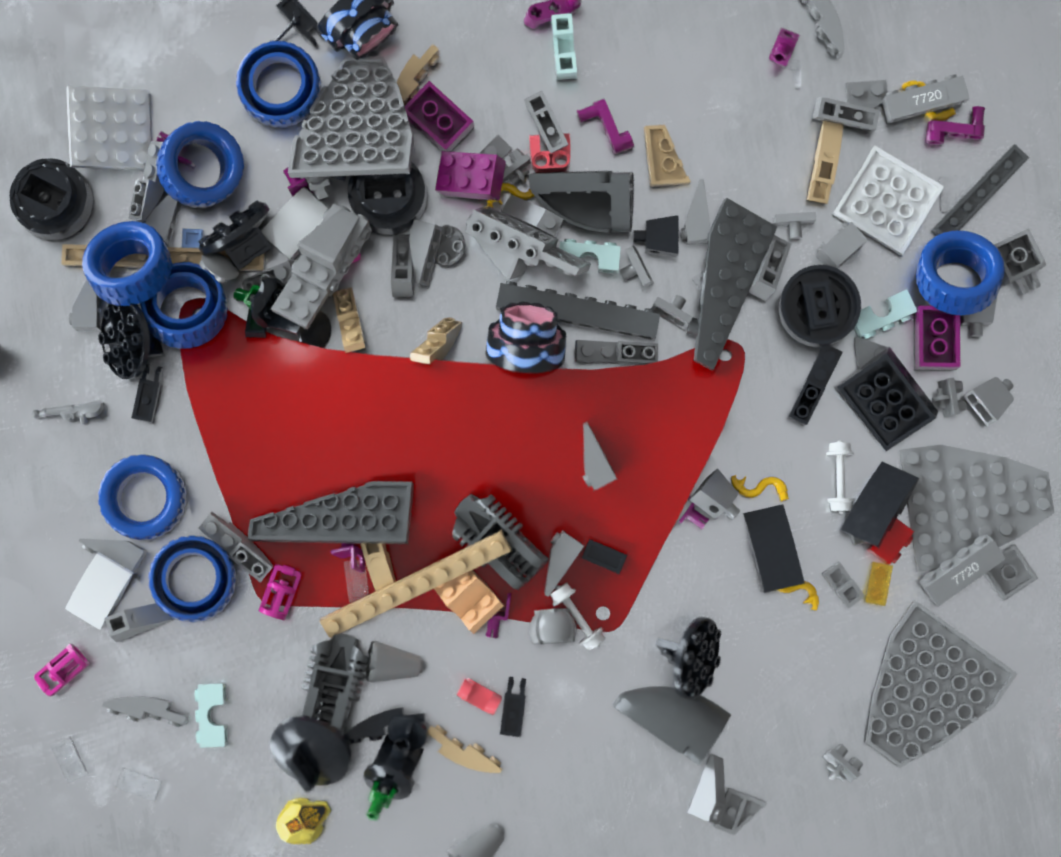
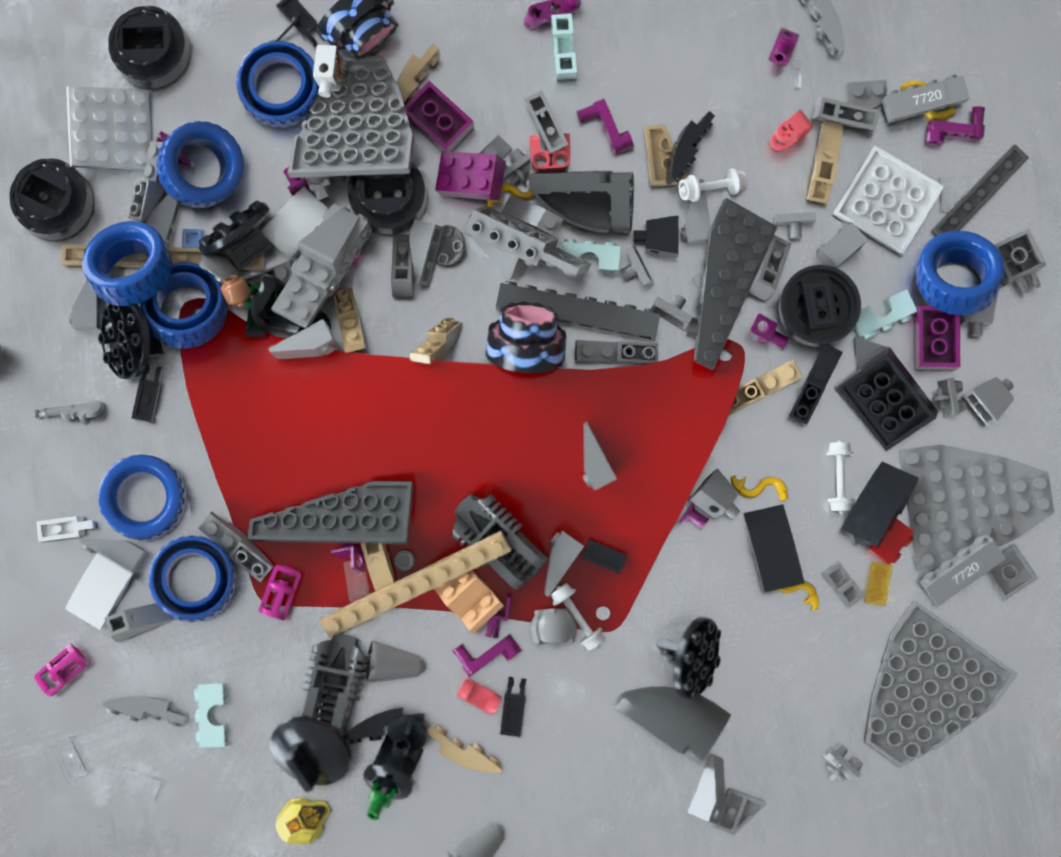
(63, 528): none -> white hinge
(149, 29): none -> black piece
(235, 290): none -> nougat head
(310, 342): none -> light grey slope
(328, 69): none -> white torso
(404, 560): none -> light grey plate
(506, 646): none -> magenta beam
(684, 147): none -> black slope
(691, 188): none -> white piece
(766, 385): none -> tan slope
(768, 331): none -> magenta bracket
(791, 131): none -> coral piece

